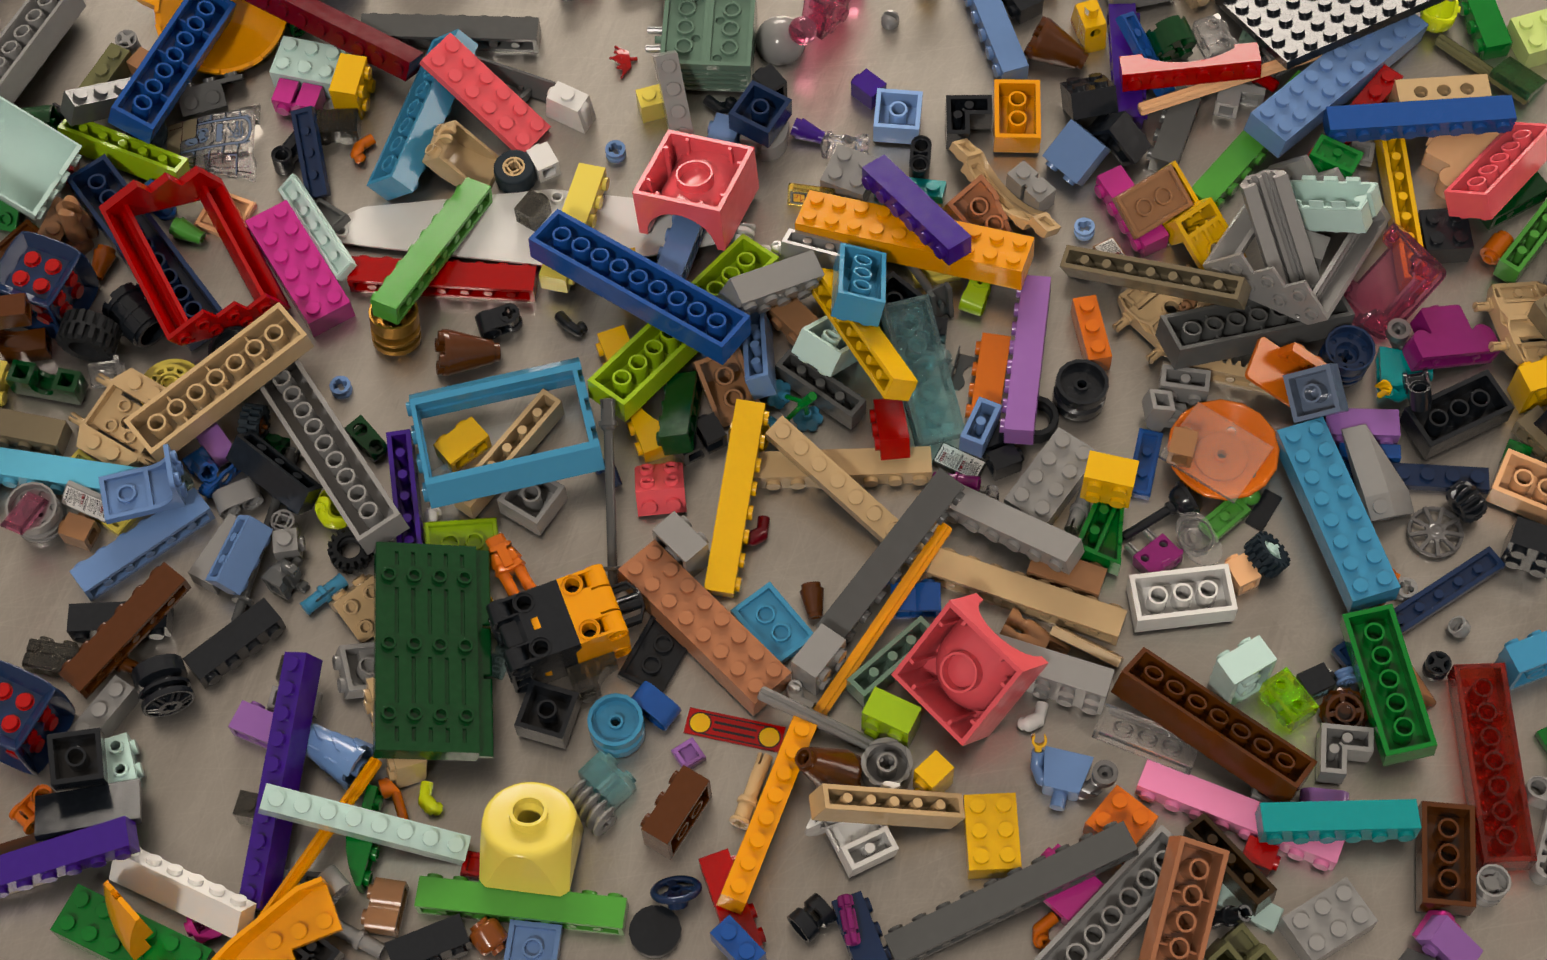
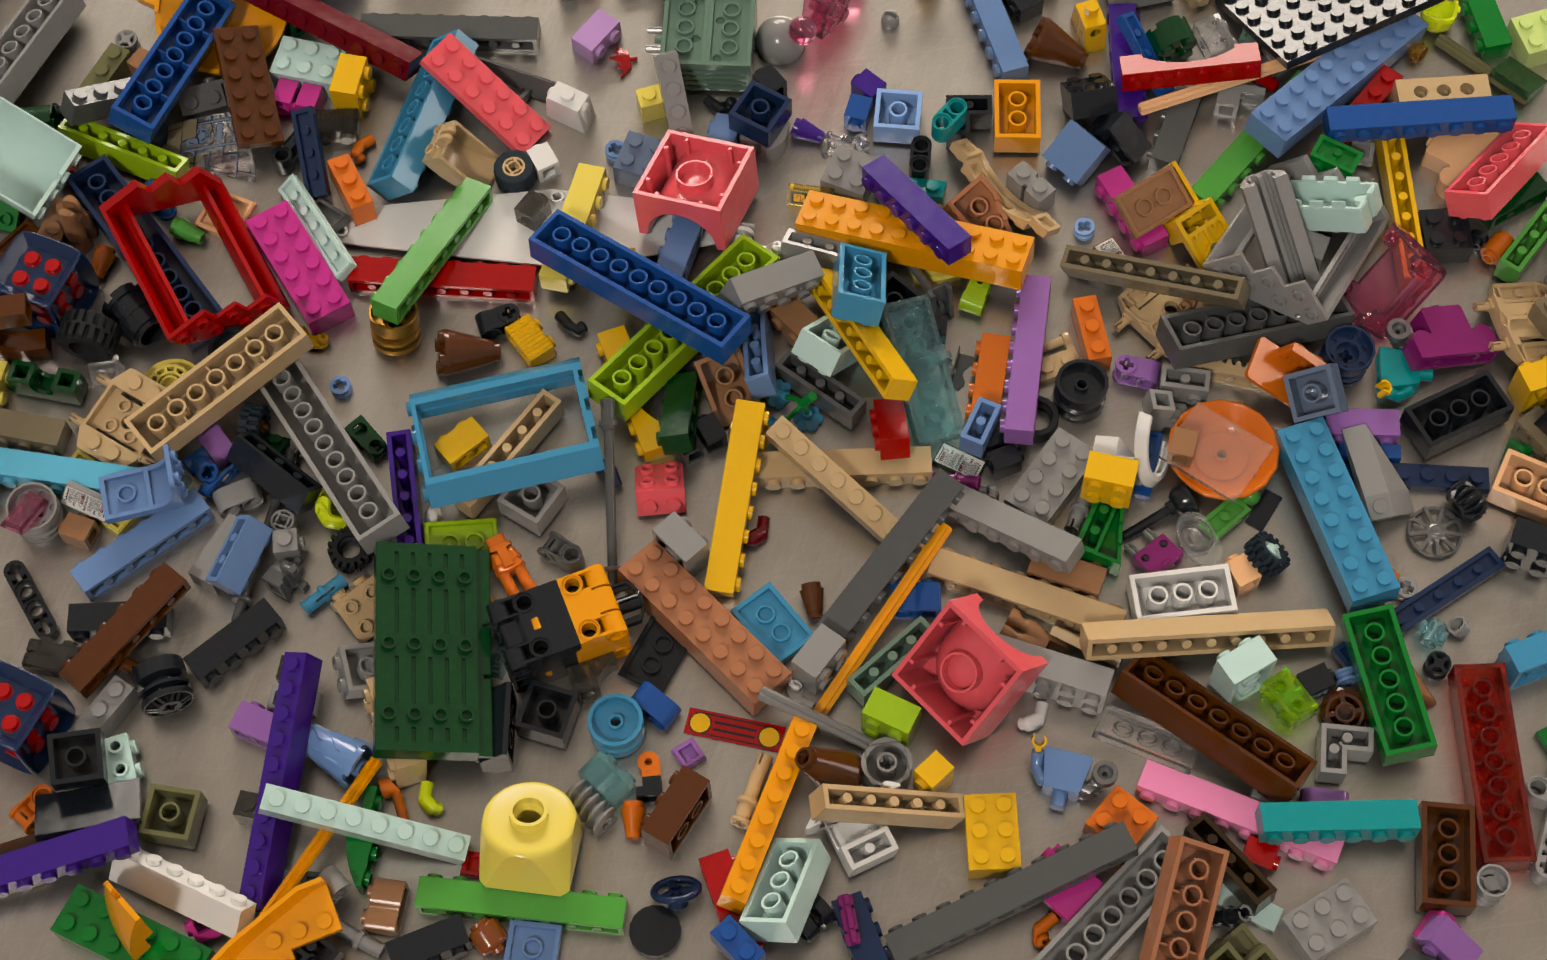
(32, 600): none -> black beam
(172, 816): none -> olive brick
(248, 87): none -> reddish brown plate
(318, 341): none -> yellow arm
(351, 189): none -> orange brick
(503, 729): none -> black slope
(530, 341): none -> yellow brick
(558, 551): none -> dark grey piece
(596, 36): none -> lavender brick
(632, 815): none -> orange cone
(634, 158): none -> sand blue brick
(650, 770): none -> leg
(785, 890): none -> light aqua brick
(858, 113): none -> blue brick
(950, 121): none -> teal beam
(1052, 363): none -> tan plate
(1116, 447): none -> white piece
(1138, 372): none -> medium lavender piece
(1205, 634): none -> tan brick
(1417, 52): none -> pearl gold plate
(1418, 390): black piece -> none
(1432, 633): none -> clear light blue gear
(1479, 238): none -> black plate

